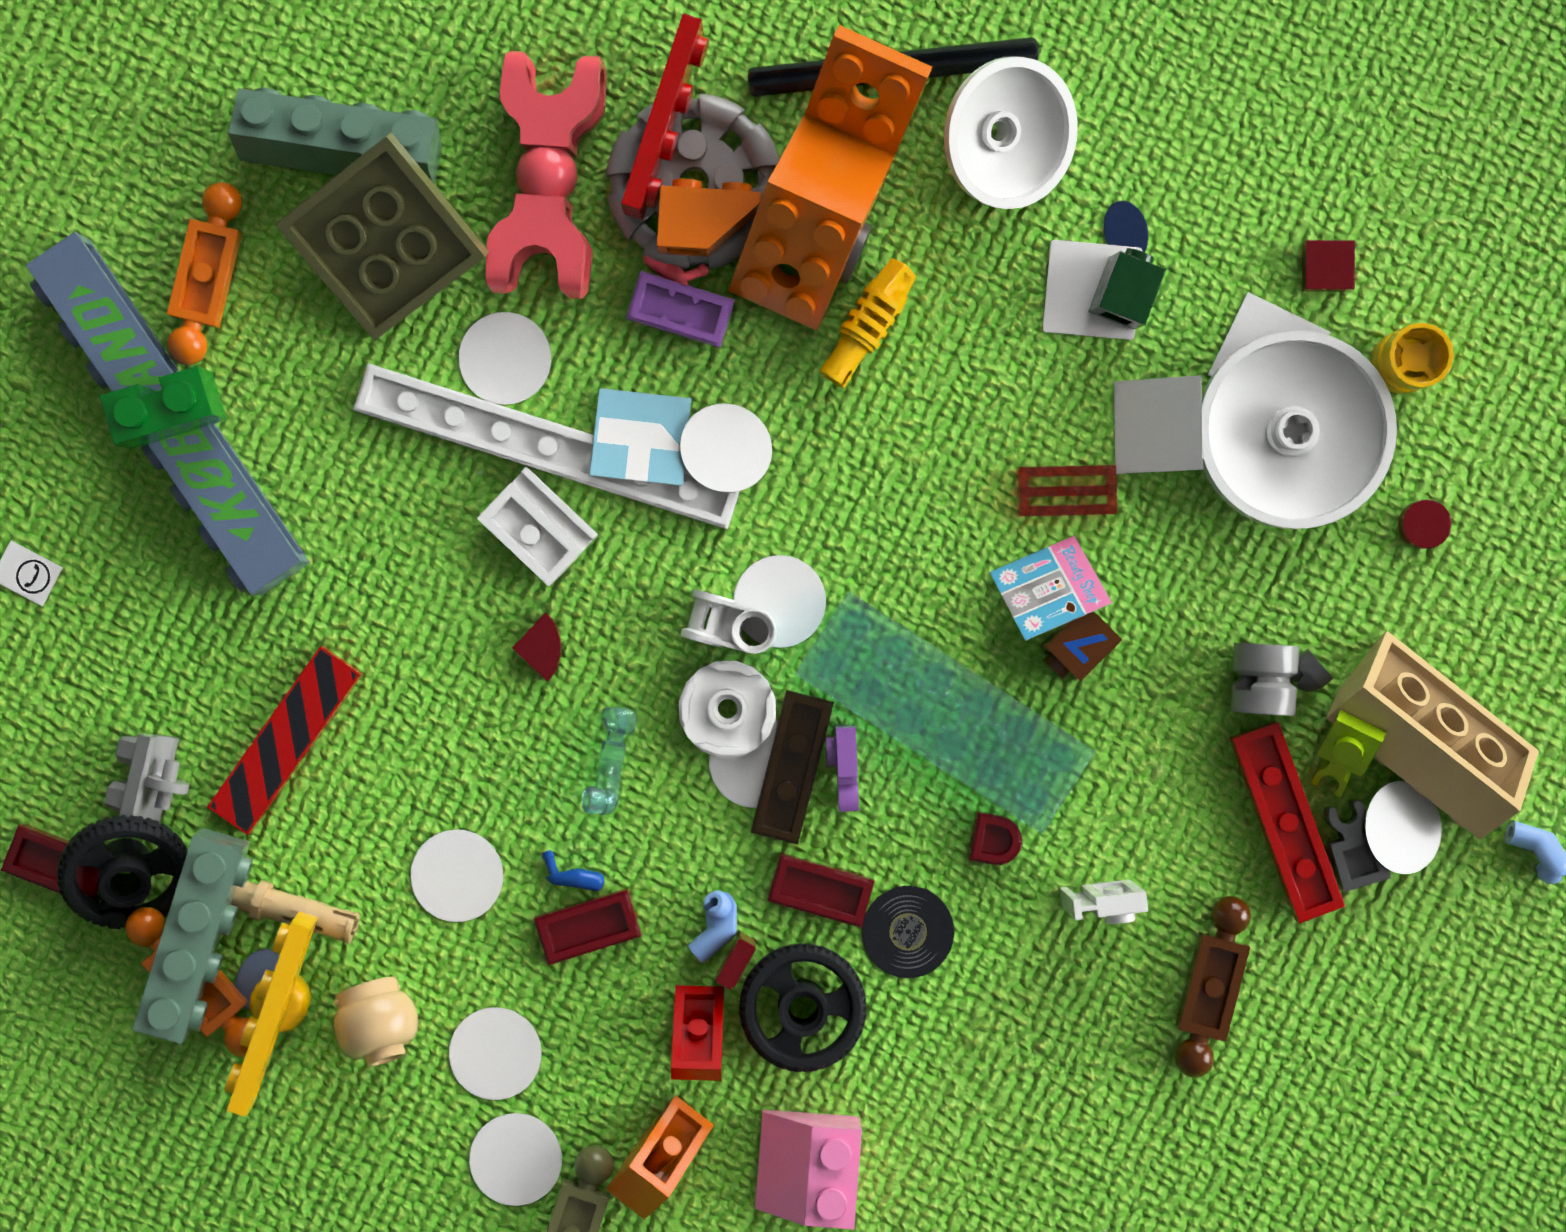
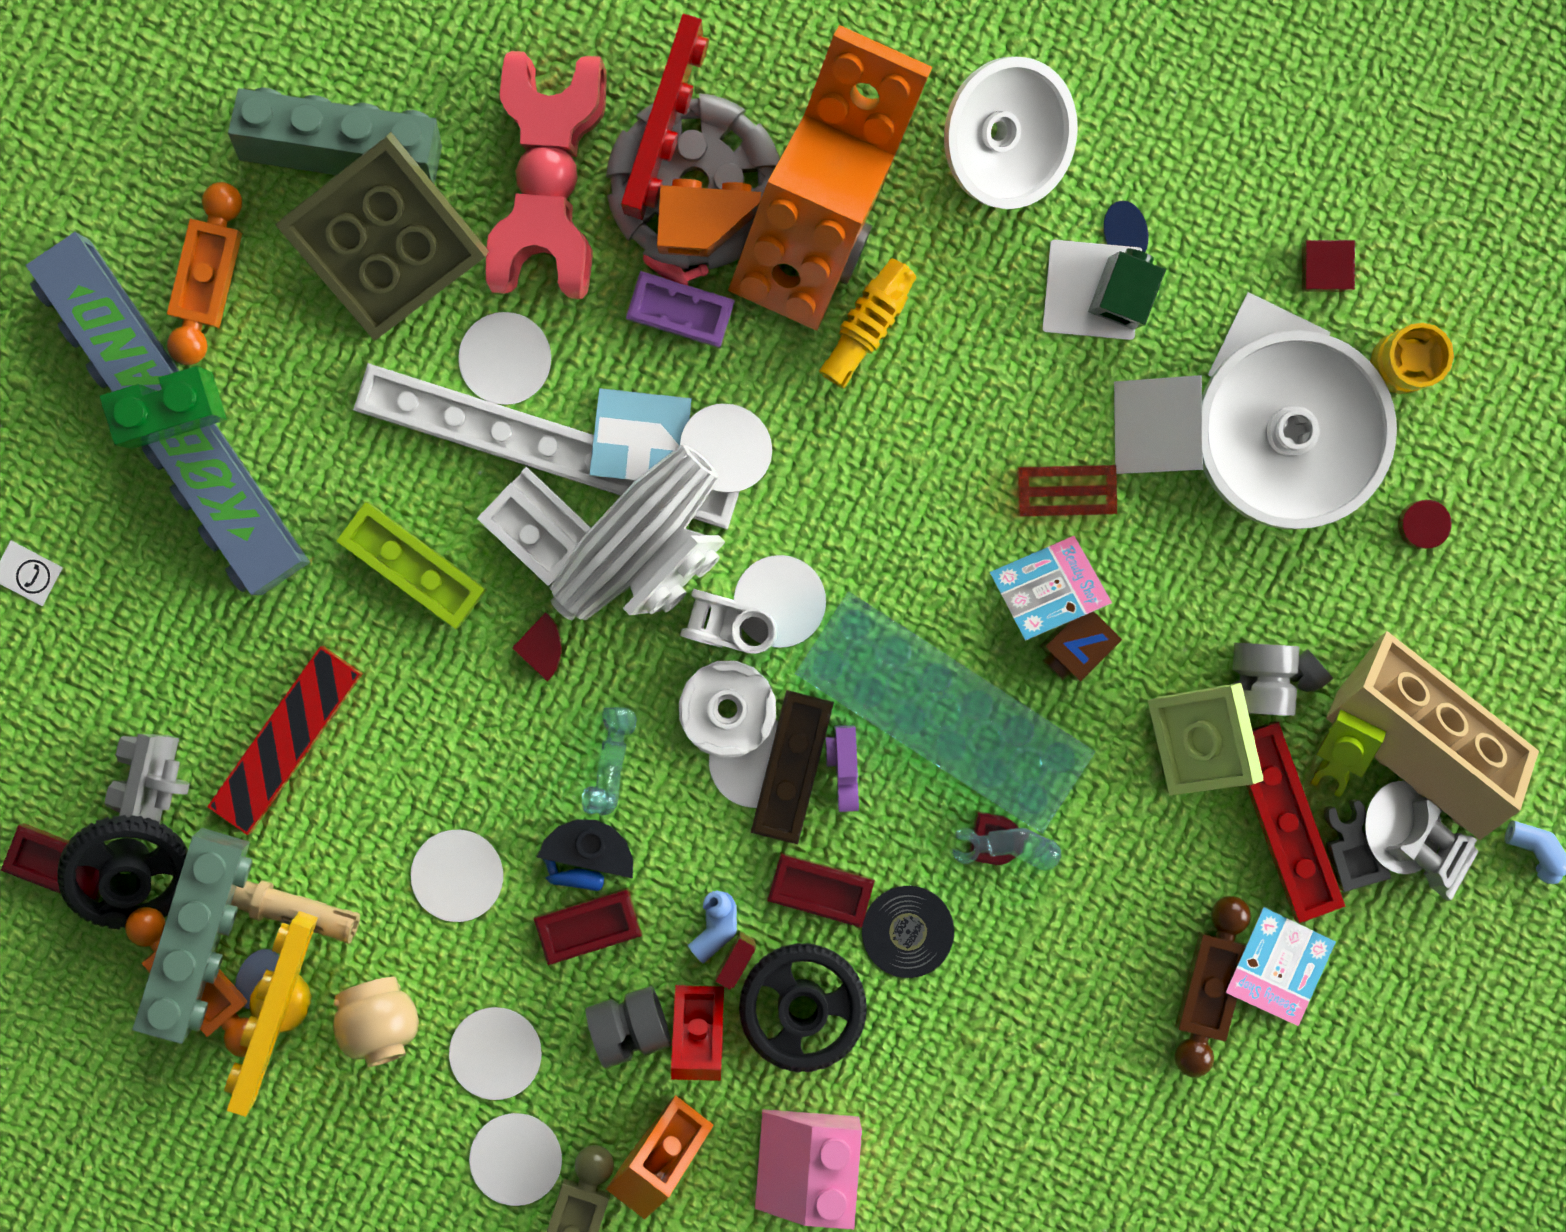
(411, 565): none -> lime plate
(588, 846): none -> black plate
(628, 1027): none -> dark grey wheel
(643, 543): none -> white plate
(943, 60): black axle -> none
(1019, 842): none -> clear light blue arm
(1113, 900): white plate -> none
(1205, 739): none -> yellowish green plate
(1280, 966): none -> sticker
(1454, 856): none -> light grey piece

